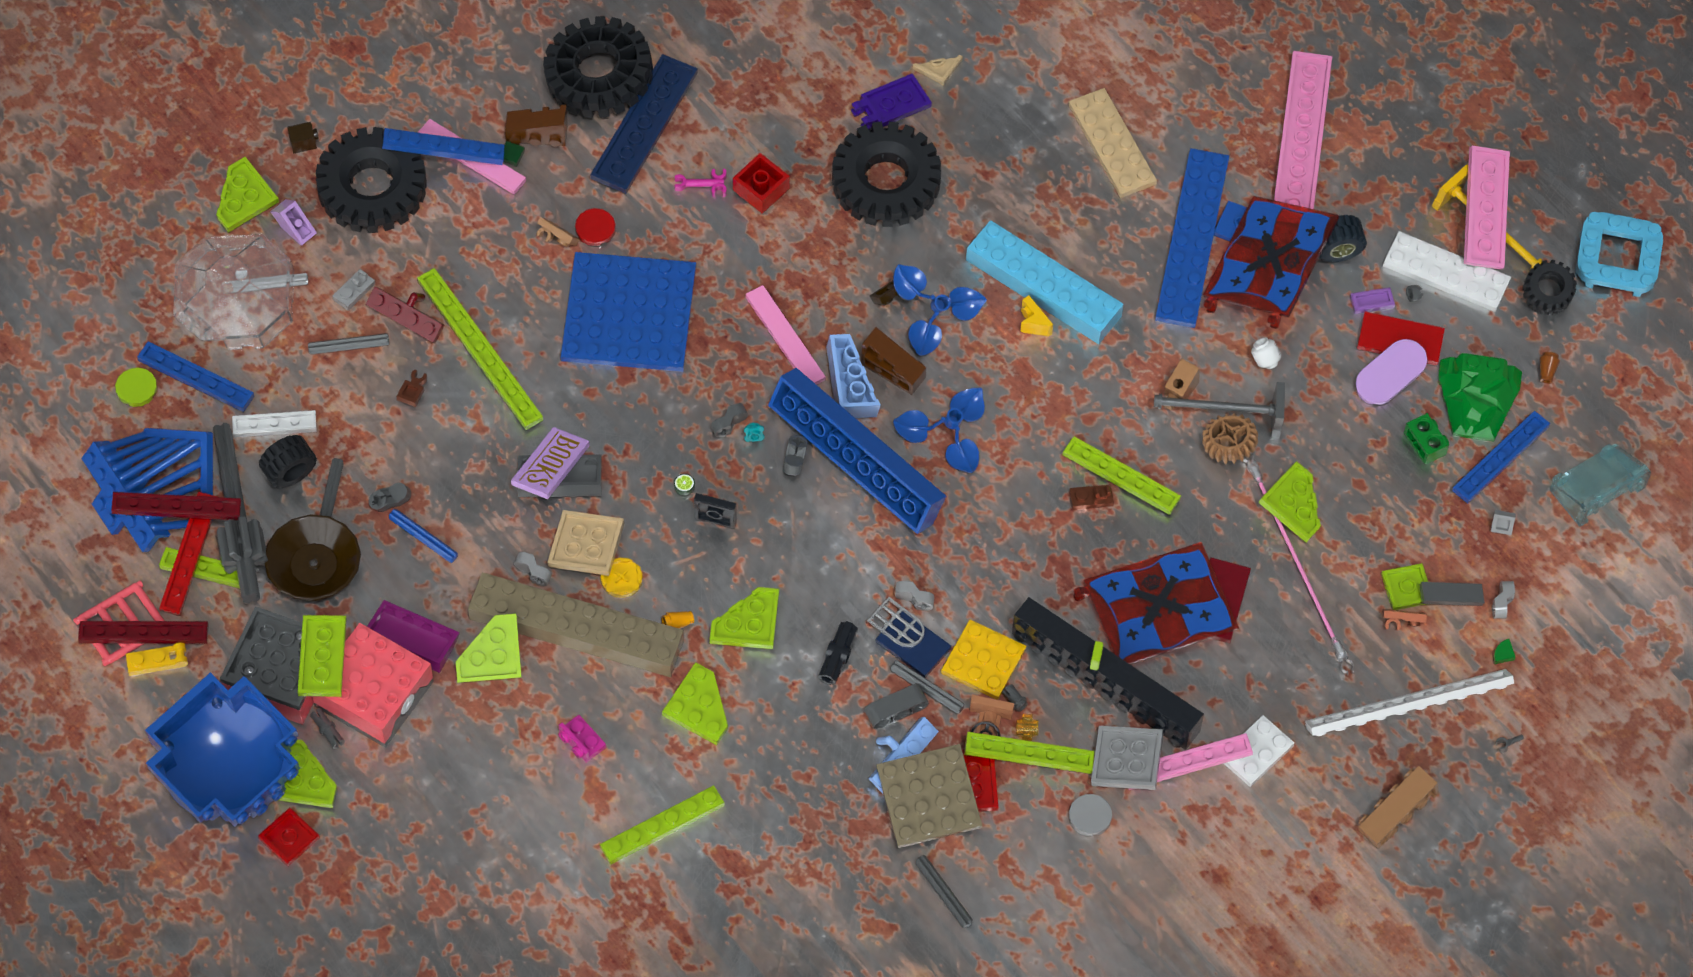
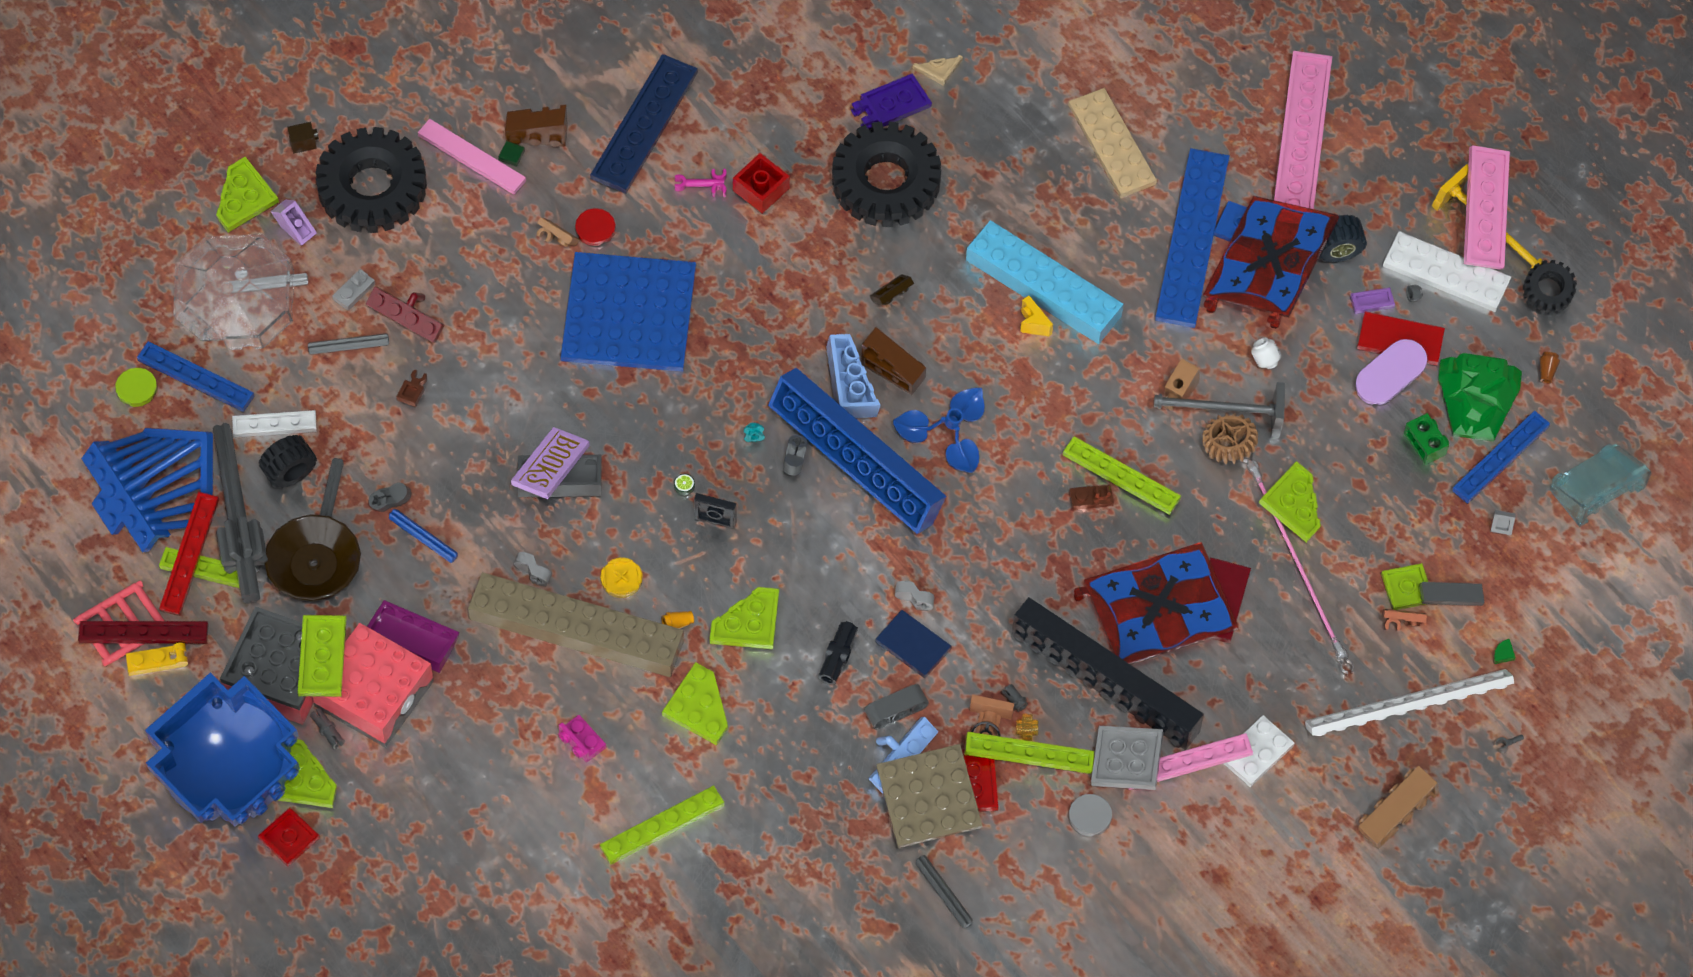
(176, 506): dark red tile -> none
(443, 146): blue plate -> none
(480, 349): lime plate -> none
(492, 653): lime plate -> none
(586, 542): tan plate -> none
(604, 92): black tyre -> none
(724, 425): dark grey piece -> none
(784, 334): bright pink tile -> none
(889, 623): light grey window -> none
(927, 686): dark grey axle -> none
(963, 300): blue plant -> none
(983, 659): yellow plate -> none
(1096, 656): lime tile -> none
(1500, 603): light grey piece -> none
(1615, 277): medium azure plate -> none

